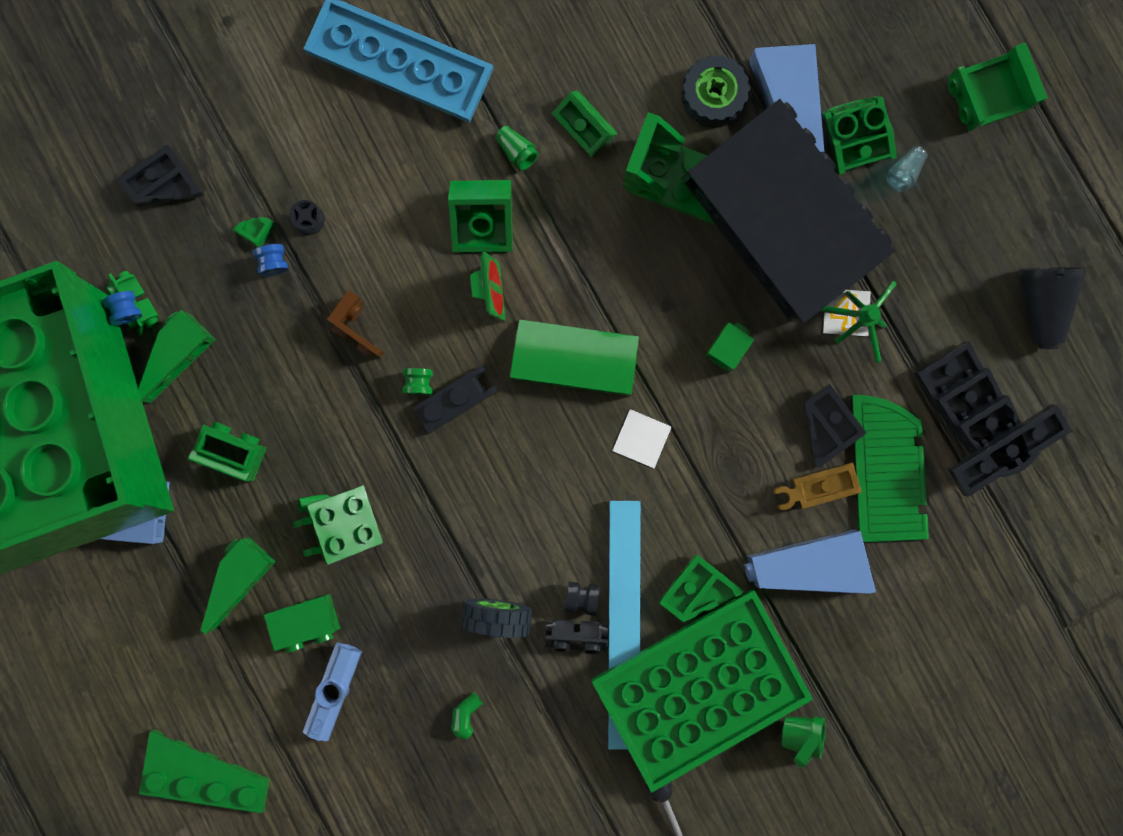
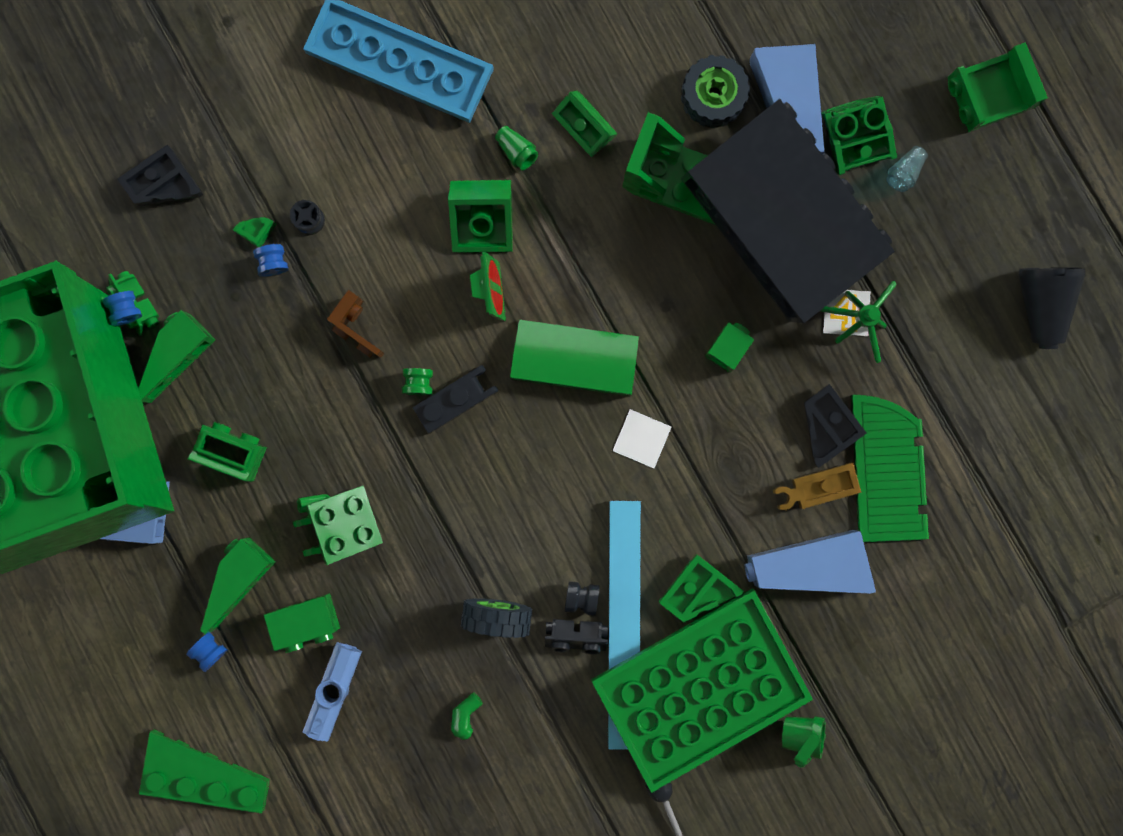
(206, 652): none -> blue wheel
(985, 419): black slope -> none

